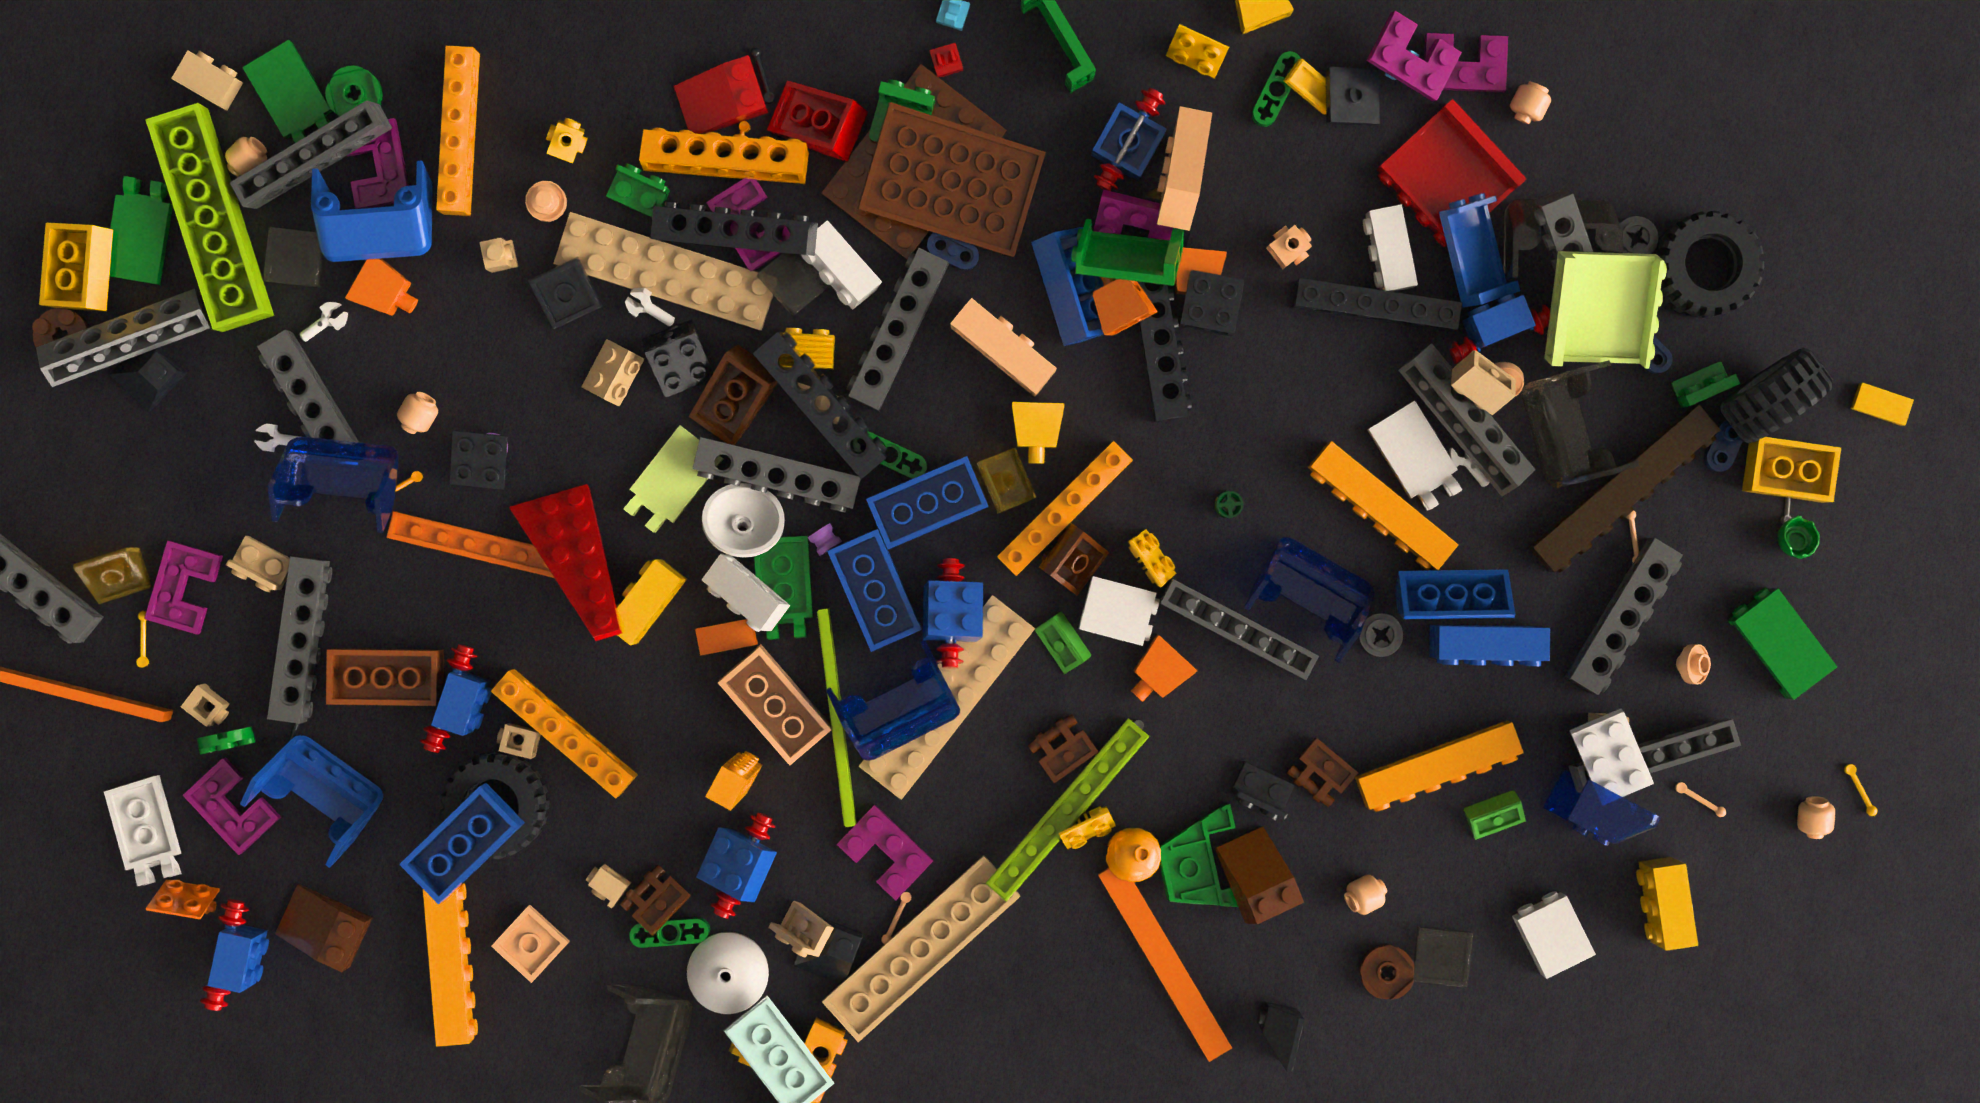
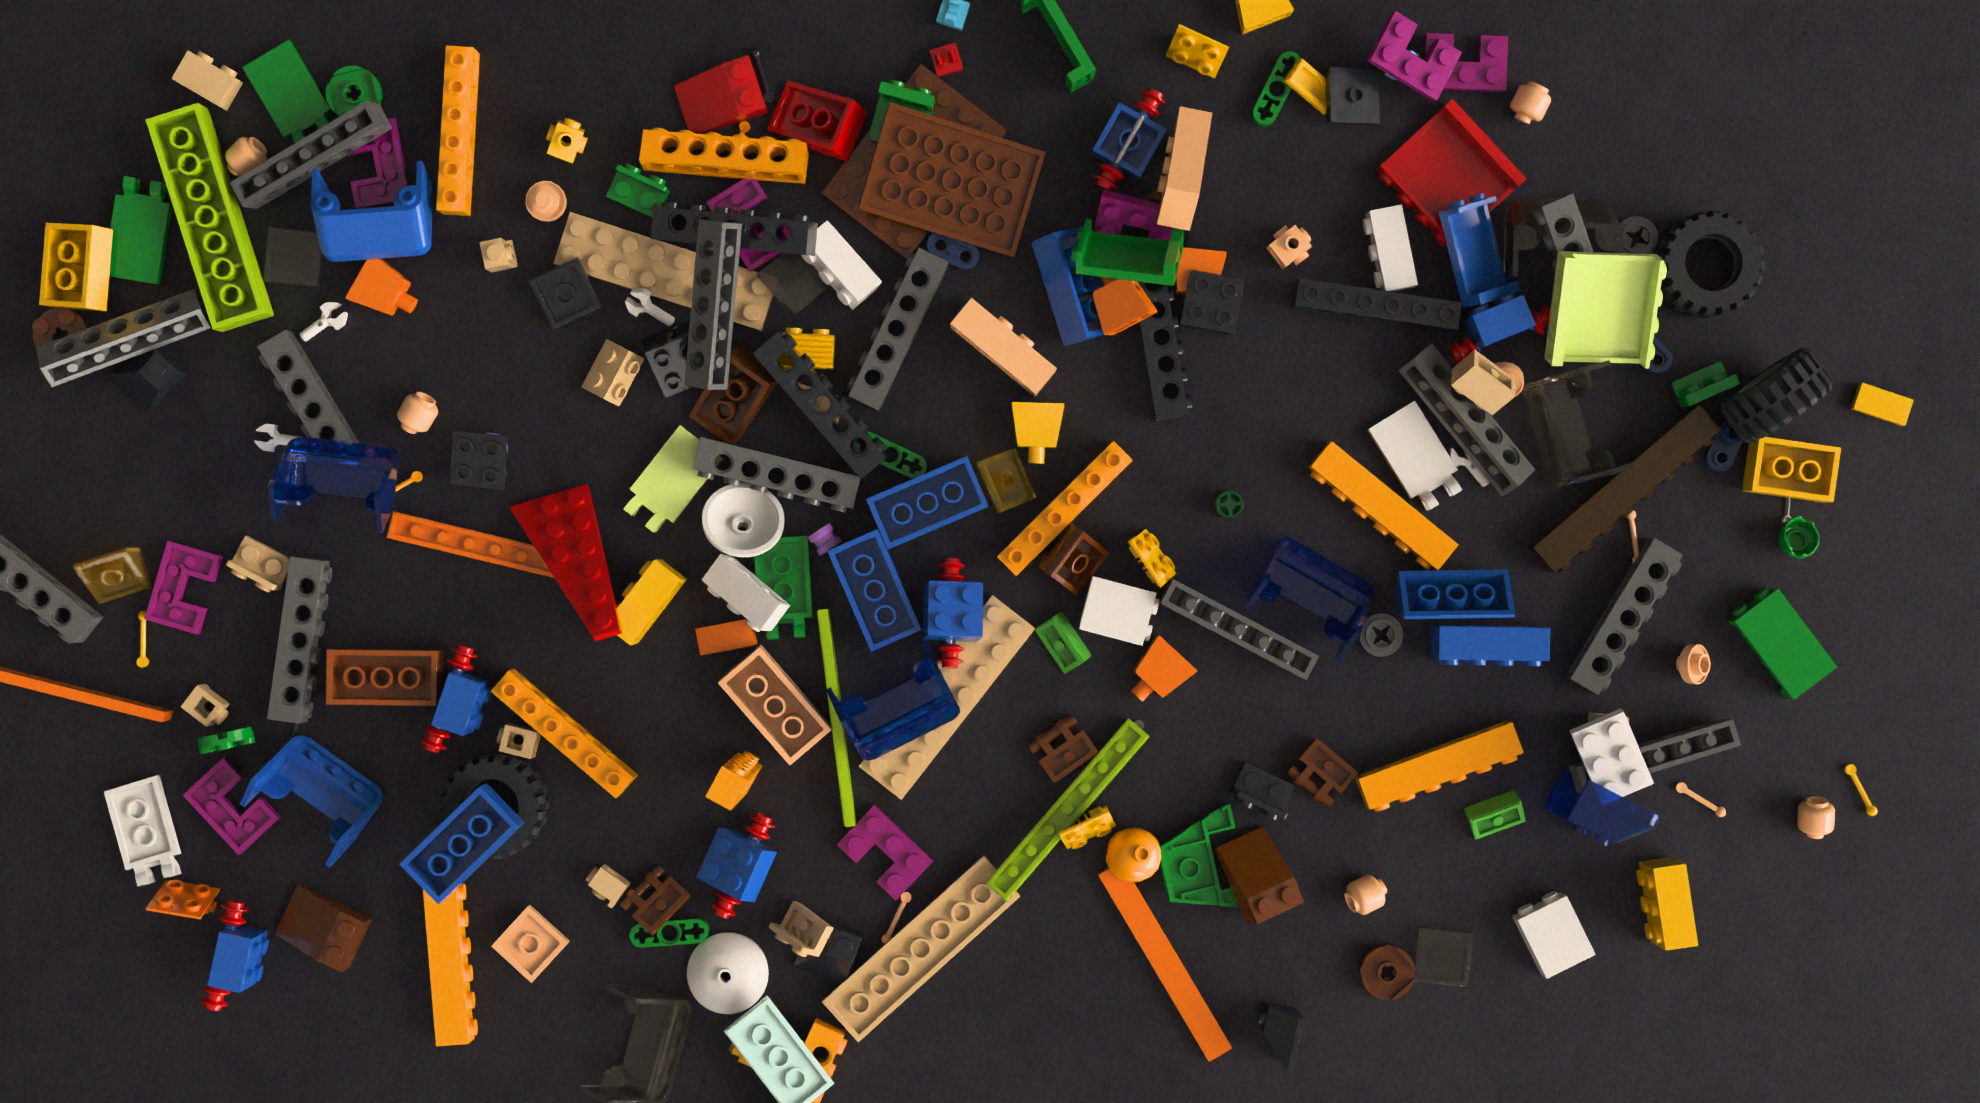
(713, 304): none -> dark grey brick

